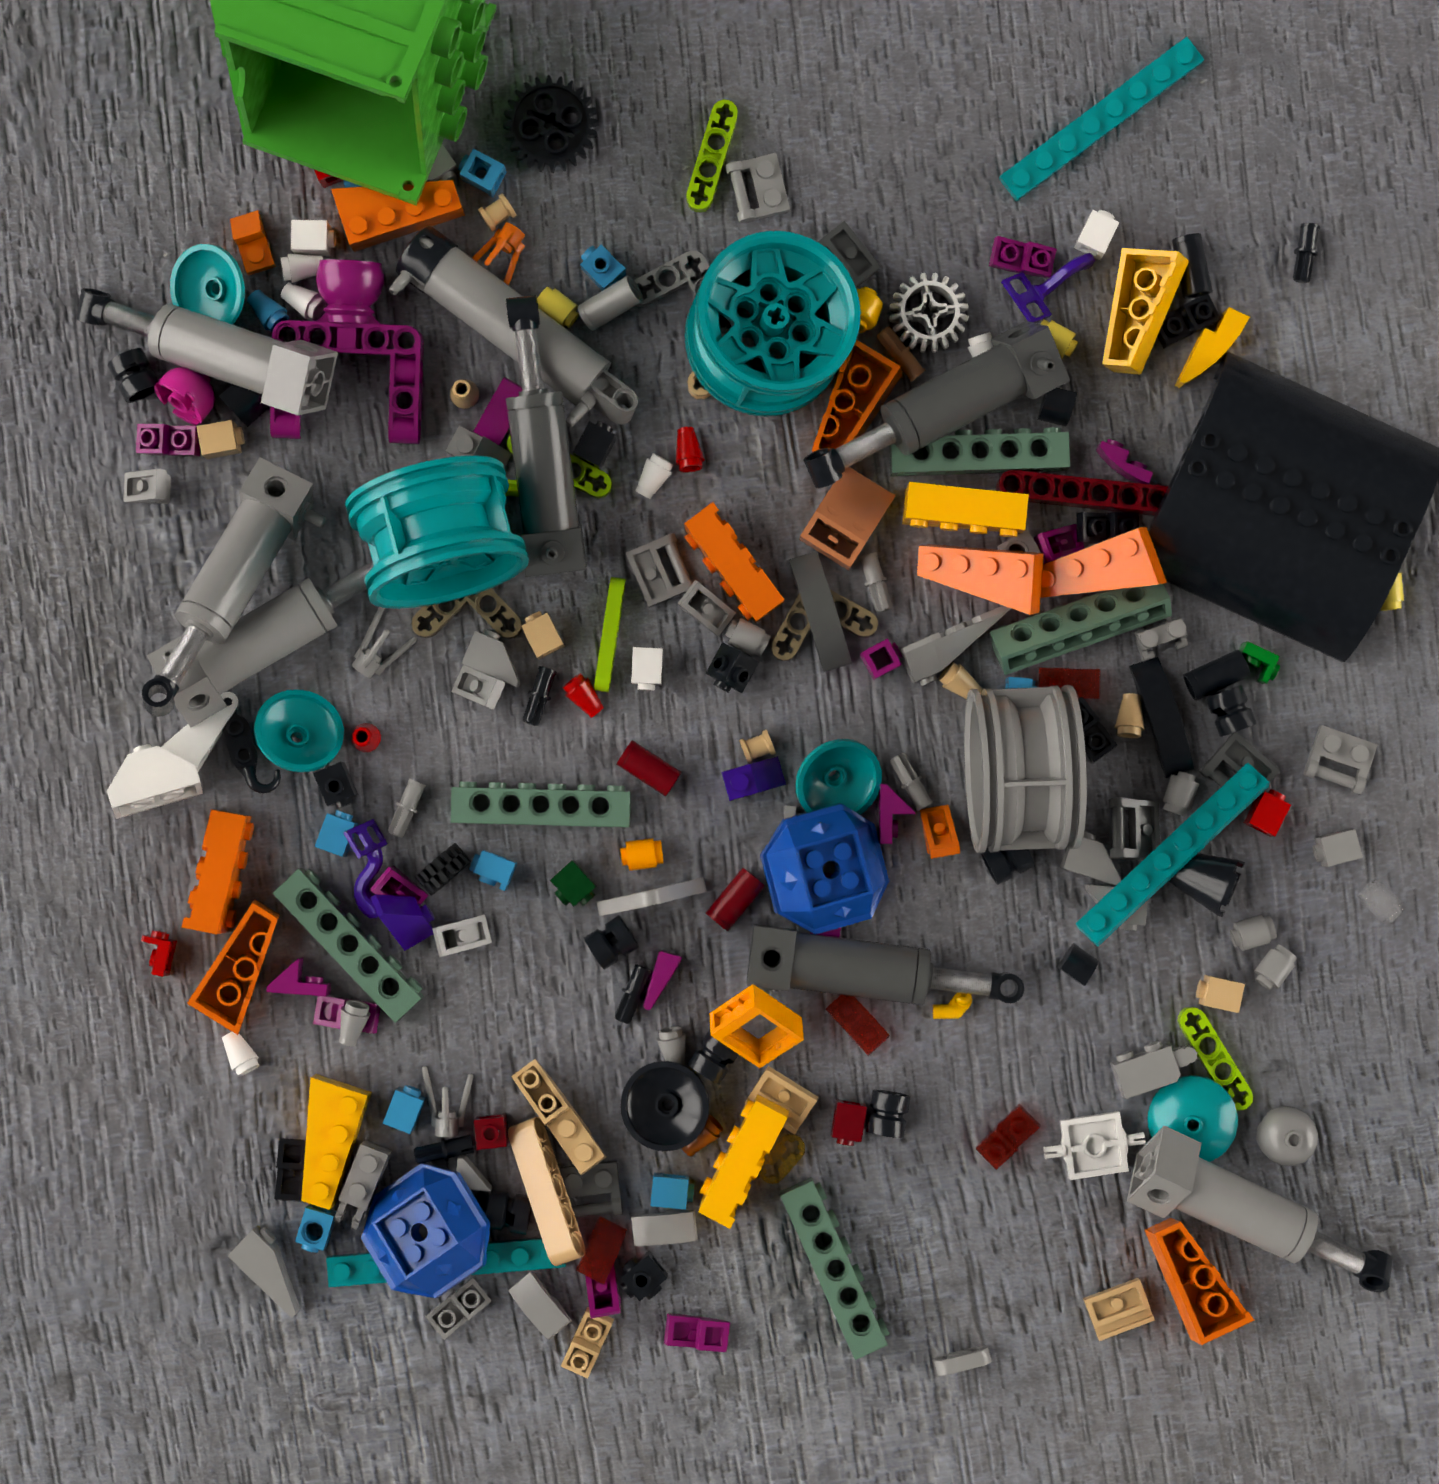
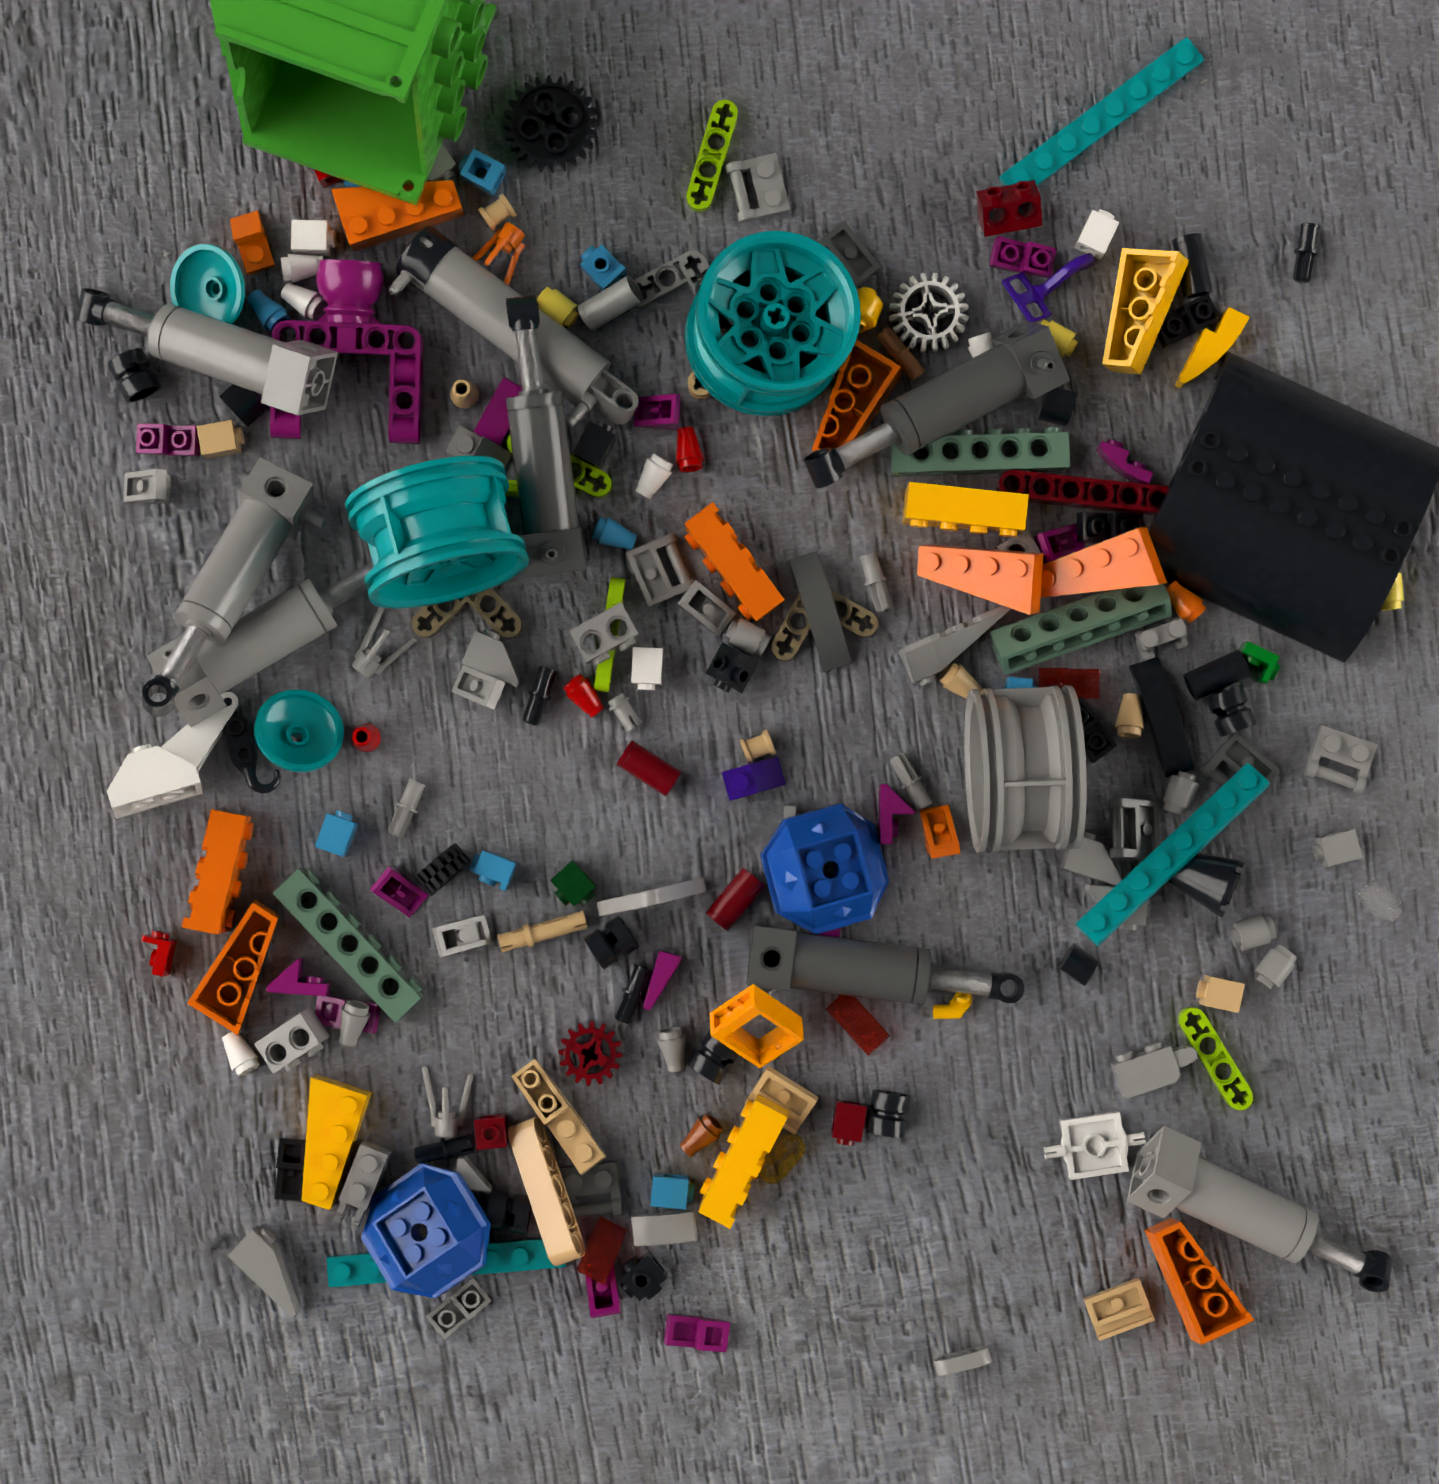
(187, 392): dark pink cylinder -> none
(291, 1039): none -> light grey brick
(318, 1215): dark azure brick -> none
(336, 785): black brick -> none
(375, 861): dark purple piece -> none
(404, 918): dark purple slope -> none
(404, 1109): dark azure brick -> none
(464, 809): sand green brick -> none
(538, 932): none -> tan pin
(539, 1306): light grey slope -> none
(542, 634): tan brick -> none
(577, 1047): none -> dark red gear
(587, 1344): tan slope -> none
(600, 626): none -> light grey brick
(613, 534): none -> dark azure cone
(624, 712): none -> light grey pin
(642, 854): light orange brick -> none
(645, 1110): black dish -> none
(658, 412): none -> magenta slope
(847, 518): nougat slope -> none
(853, 784): teal dish -> none
(860, 1340): sand green brick -> none
(881, 658): magenta brick -> none
(1005, 862): black wheel -> none
(1007, 1136): clear red slope -> none
(1010, 211): none -> dark red brick
(1185, 603): none -> orange cone
(1197, 1100): teal dish -> none
(1268, 812): red brick -> none
(1287, 1136): light grey cylinder -> none

